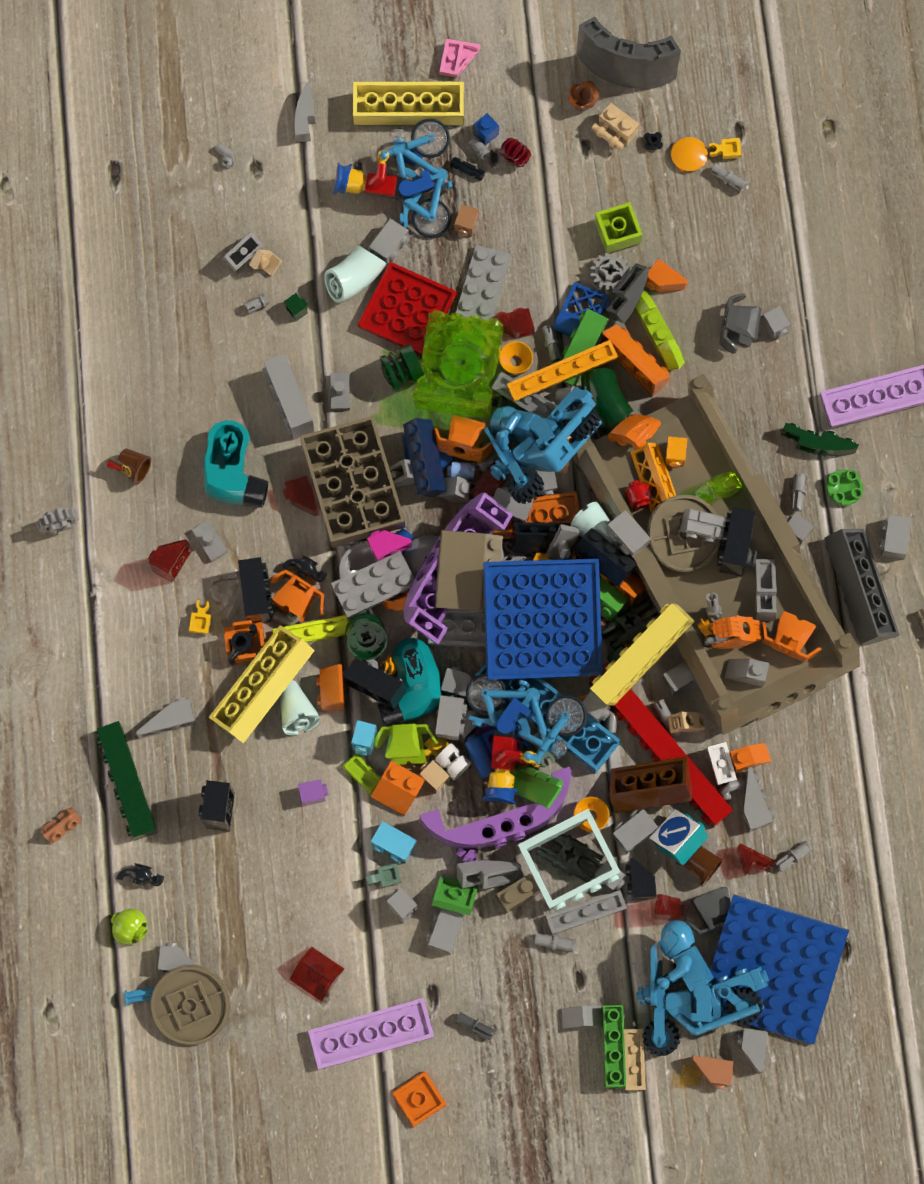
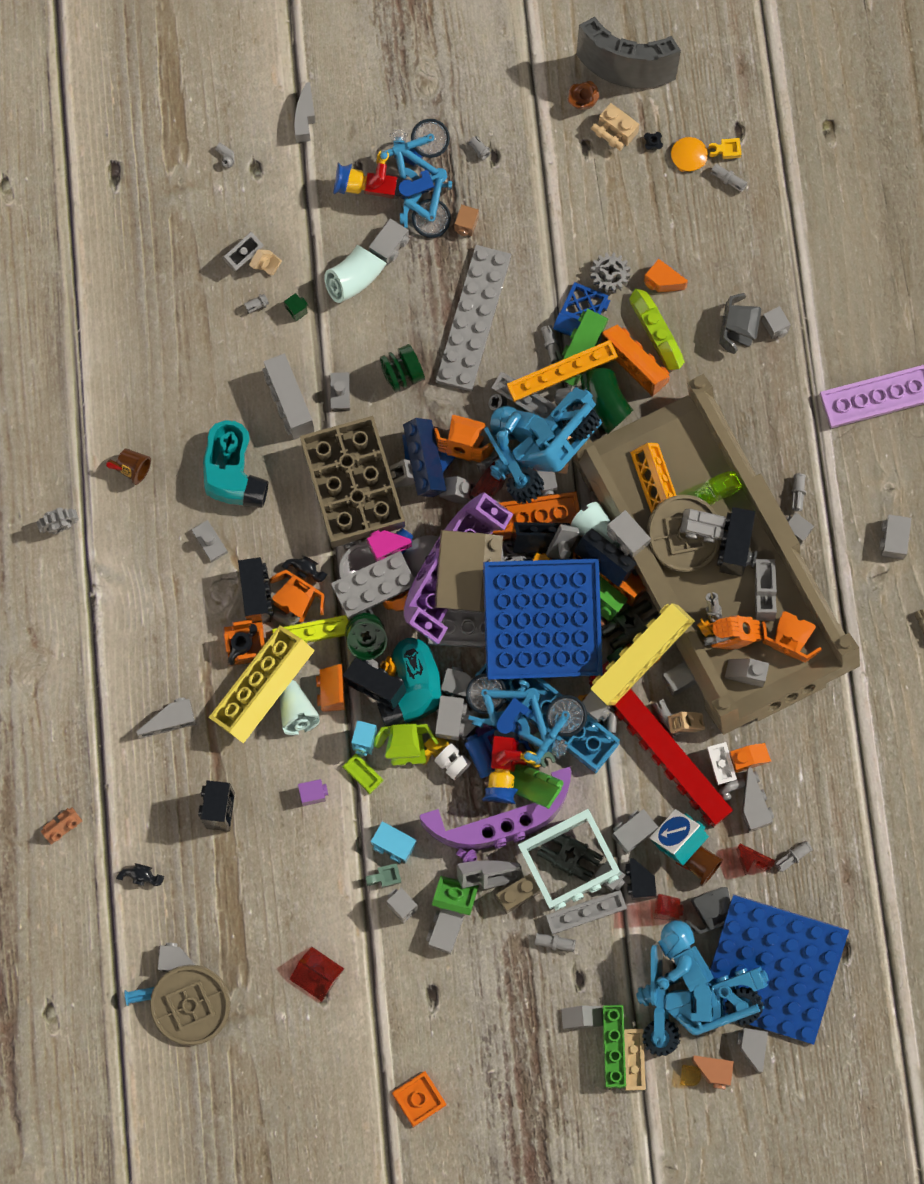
(127, 781): dark green brick -> none
(129, 926): lime plant -> none
(169, 559): clear red slope -> none
(200, 621): yellow plate -> none
(300, 495): clear red slope -> none
(371, 1033): lavender plate -> none
(397, 788): orange slope -> none
(402, 307): red plate -> none
(407, 102): light yellow brick -> none
(434, 775): tan brick -> none
(447, 329): clear neon green brick -> none
(457, 57): bright pink wing -> none
(462, 470): light blue brick -> none
(467, 168): black axle -> none
(475, 1026): dark grey axle -> none
(486, 129): blue brick -> none
(515, 152): dark red gear -> none
(517, 323): clear red slope -> none
(519, 350): light orange piece -> none
(520, 511): light grey brick -> none
(596, 805): light orange piece -> none
(618, 227): lime brick -> none
(628, 293): dark grey slope -> none
(634, 430): orange slope -> none
(638, 495): red head -> none
(650, 785): reddish brown slope -> none
(676, 451): light orange brick -> none
(827, 445): dark green slope -> none
(844, 487): bright green dish -> none
(861, 586): dark grey slope -> none

